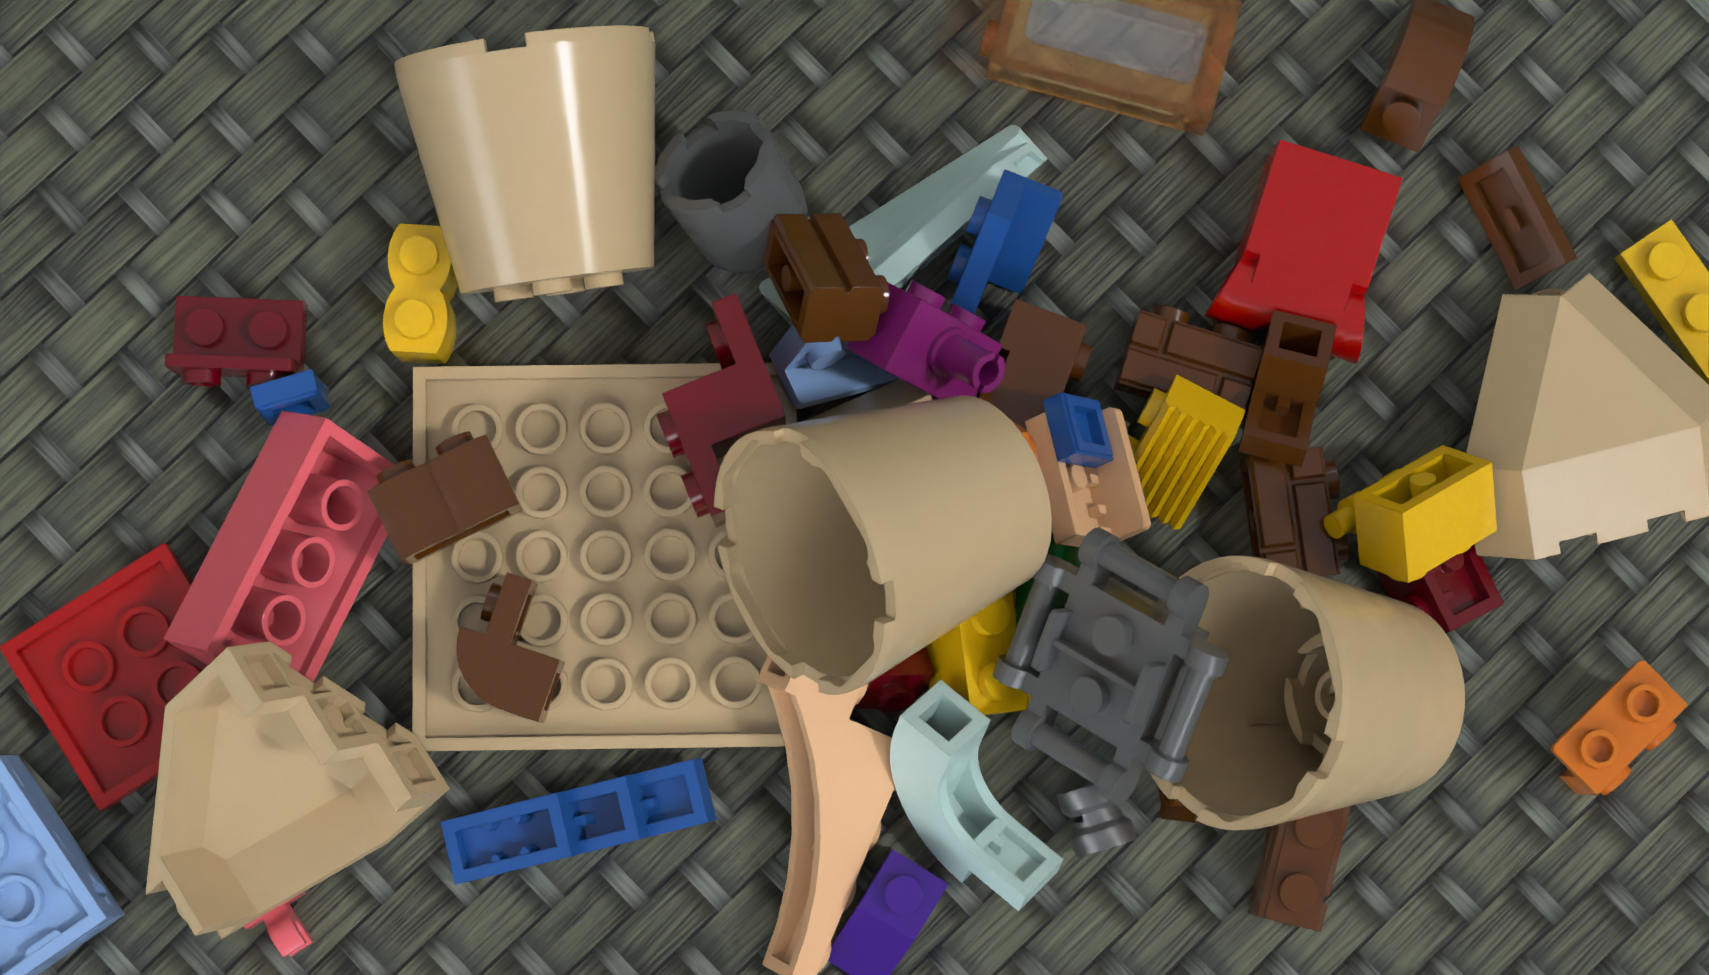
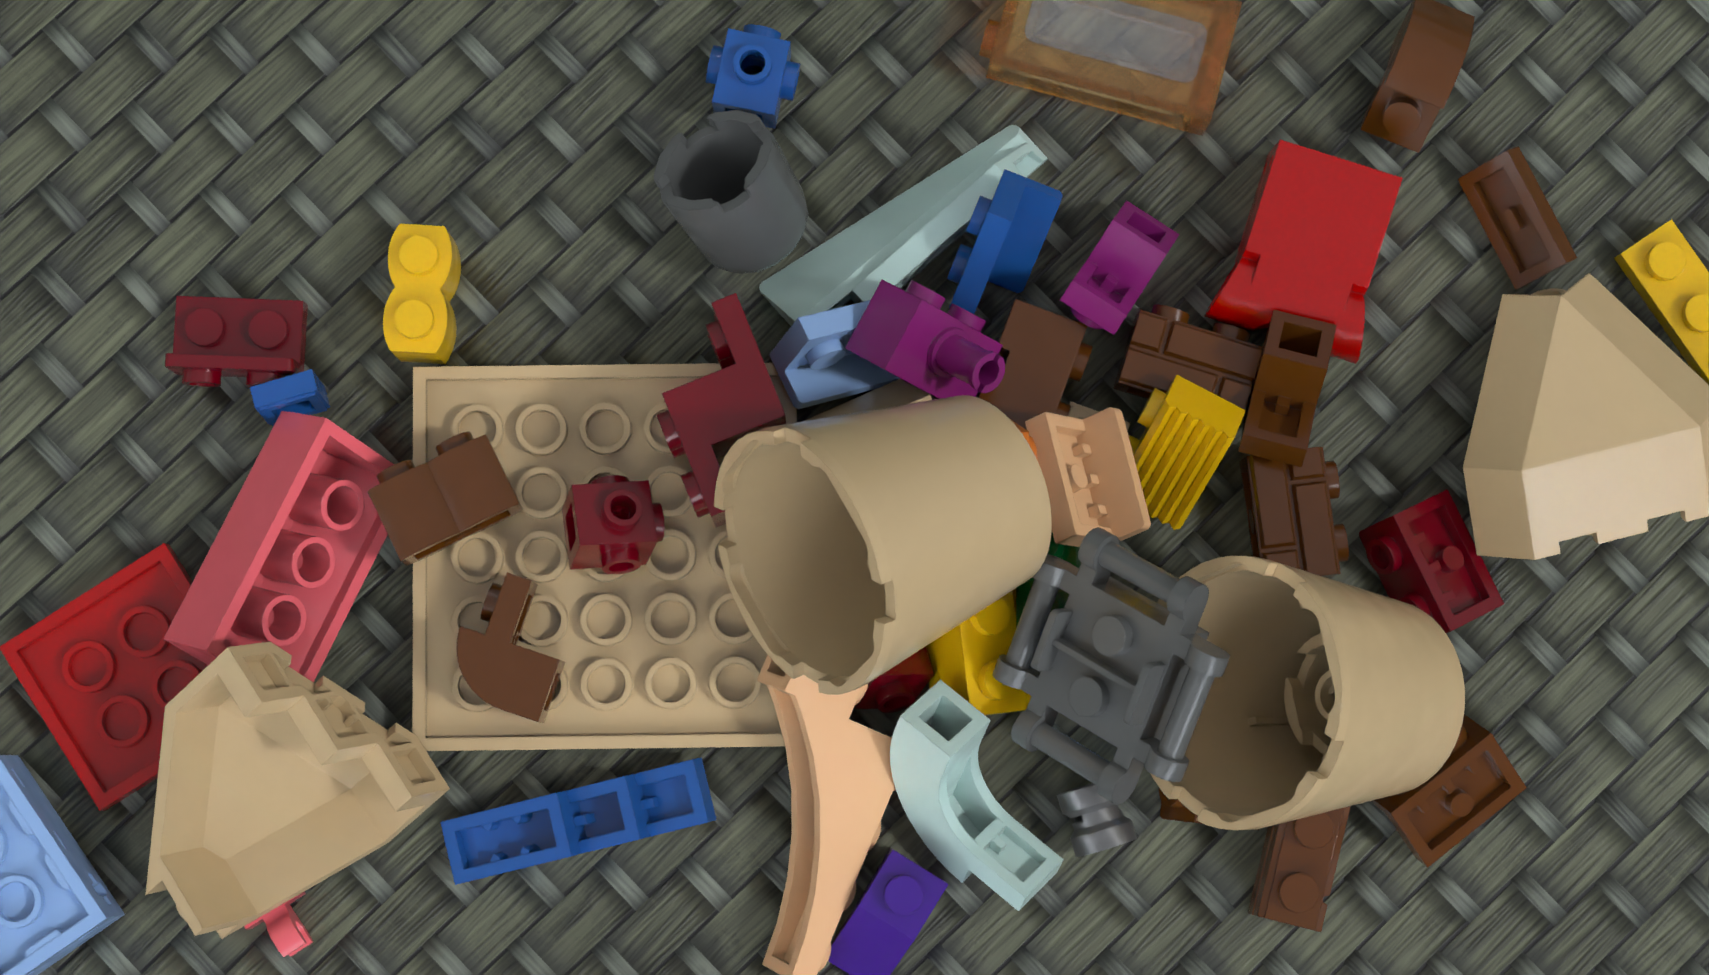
(539, 157): tan cone -> none
(611, 524): none -> dark red brick
(750, 50): none -> blue brick
(824, 278): reddish brown brick -> none
(1078, 430): blue tile -> none
(1118, 268): none -> magenta brick
(1420, 513): yellow brick -> none
(1457, 799): none -> reddish brown bracket
(1616, 729): orange bracket -> none

